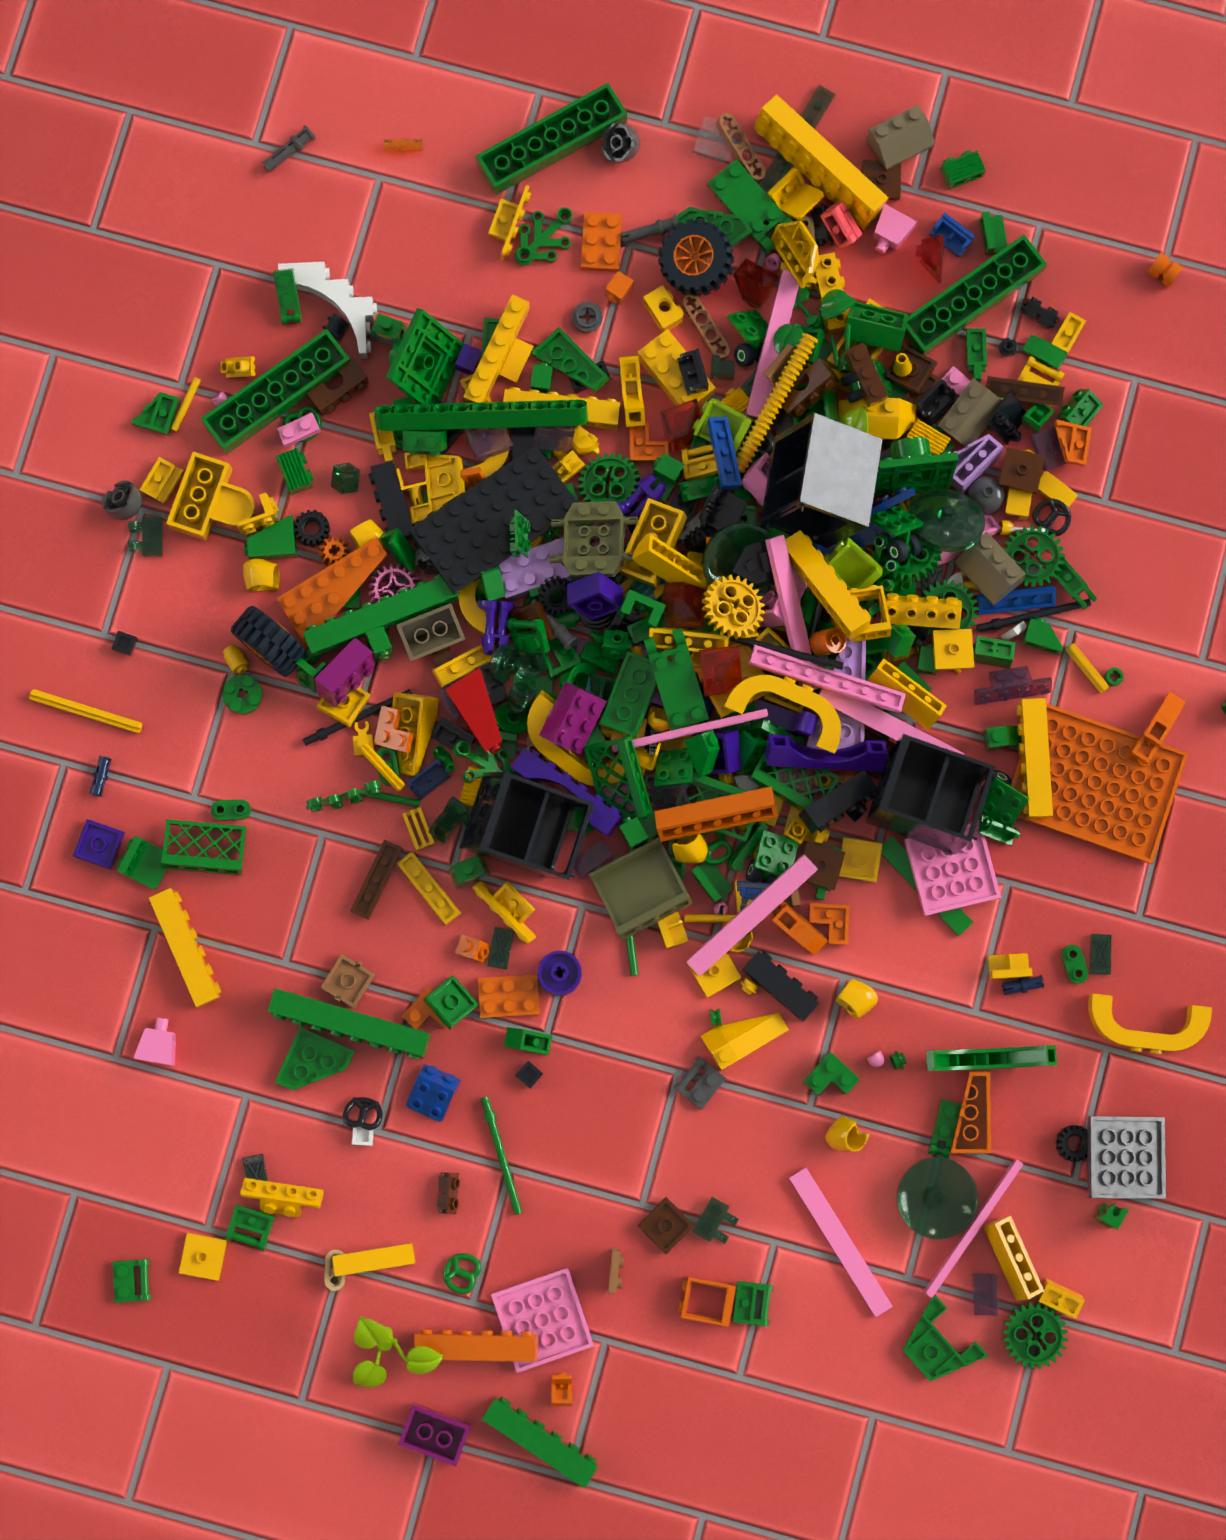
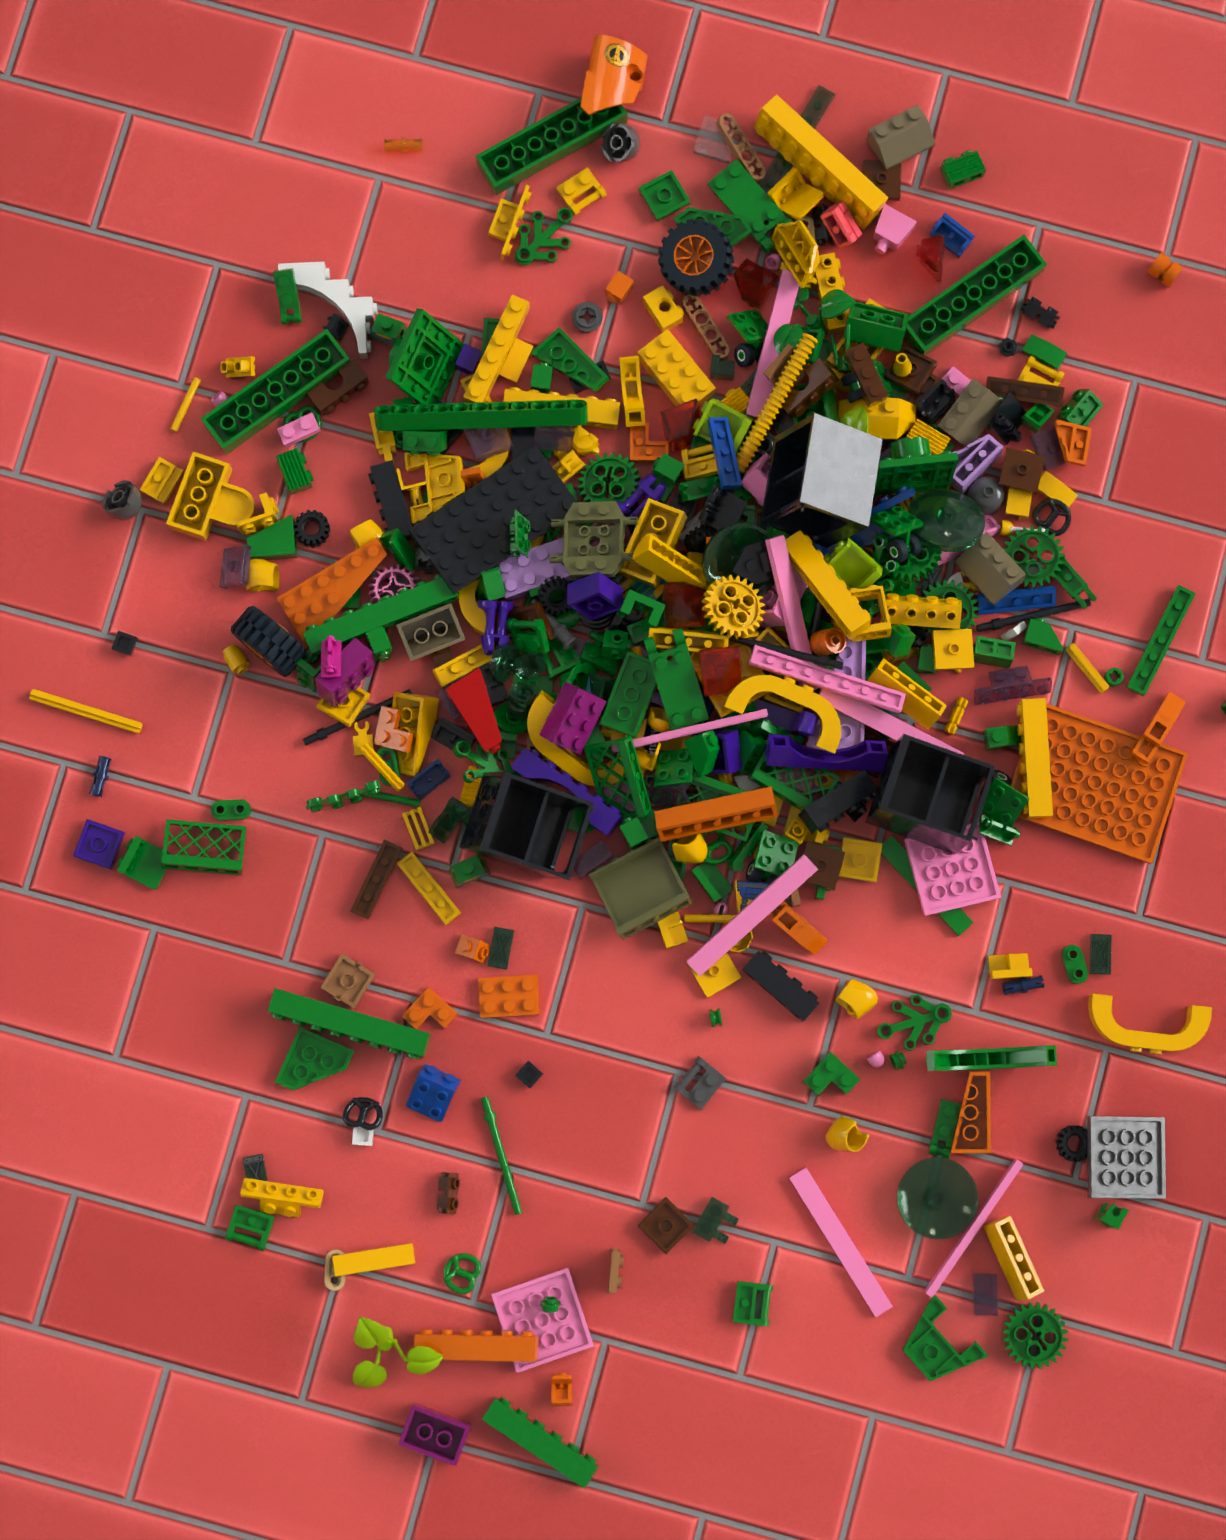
(125, 1280): green plate -> none
(151, 536): clear green plate -> none
(157, 1044): bright pink torso -> none
(158, 414): green wing -> none
(185, 948): yellow brick -> none
(203, 1256): yellow plate -> none
(232, 689): green plate -> none
(235, 566): none -> plate
(296, 143): dark grey pin -> none
(327, 551): orange gear -> none
(330, 657): none -> dark pink hinge
(345, 478): clear green panel -> none
(444, 757): green arm -> none
(451, 1002): green tile -> none
(510, 907): yellow bracket -> none
(527, 1041): green slope -> none
(550, 1304): none -> green plate
(559, 961): dark purple wheel -> none
(578, 186): none -> yellow plate
(601, 241): orange plate -> none
(612, 73): none -> orange panel
(632, 956): green bar -> none
(660, 227): dark grey pin -> none
(664, 195): none -> green plate
(693, 372): black hinge -> none
(727, 1306): orange window -> none
(740, 1038): yellow wedge -> none
(749, 986): yellow plate -> none
(836, 916): orange plate -> none
(918, 1021): none -> green plant
(956, 715): none -> yellow axle
(976, 352): green hinge -> none
(992, 233): green panel -> none
(1061, 1298): yellow hinge -> none
(1068, 332): yellow plate -> none
(1160, 640): none -> green plate

